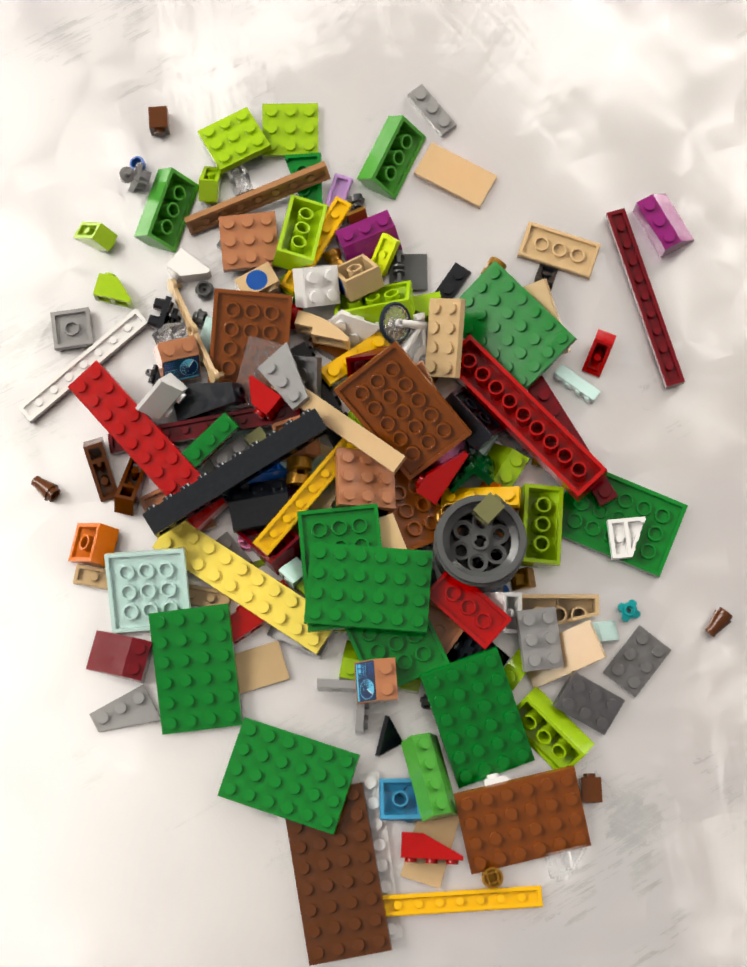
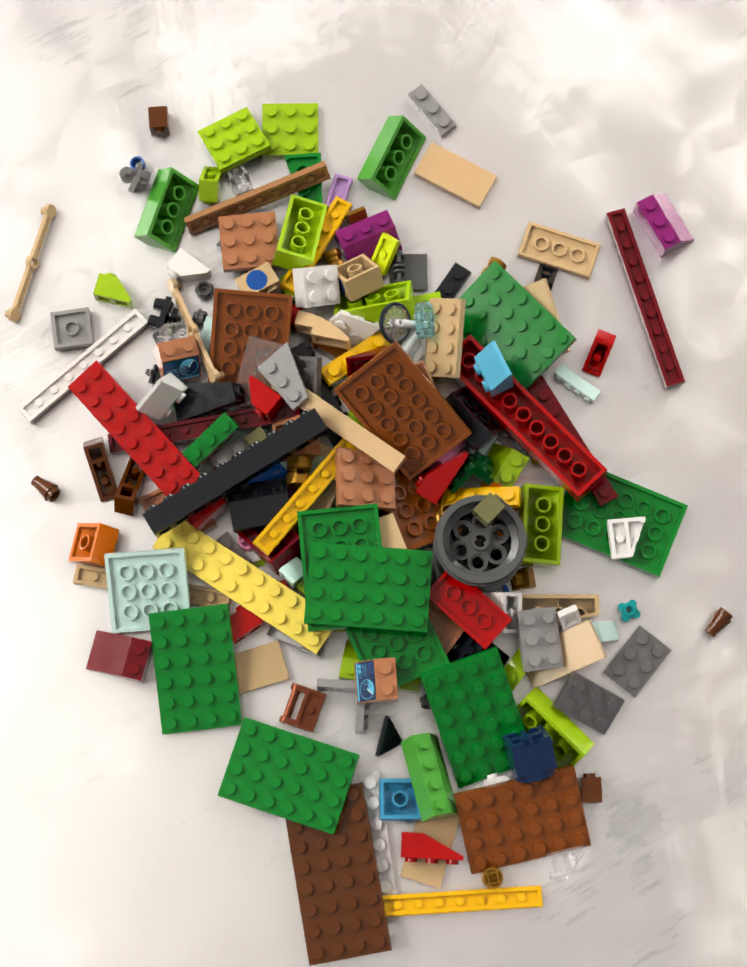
(14, 313): none -> tan piece
(96, 236): lime slope -> none
(126, 711): light grey wing -> none
(308, 711): none -> copper plate
(356, 200): dark grey plate -> none
(424, 320): none -> clear light blue beam
(493, 369): none -> medium azure slope
(530, 755): none -> dark blue piece
(569, 617): none -> white plate

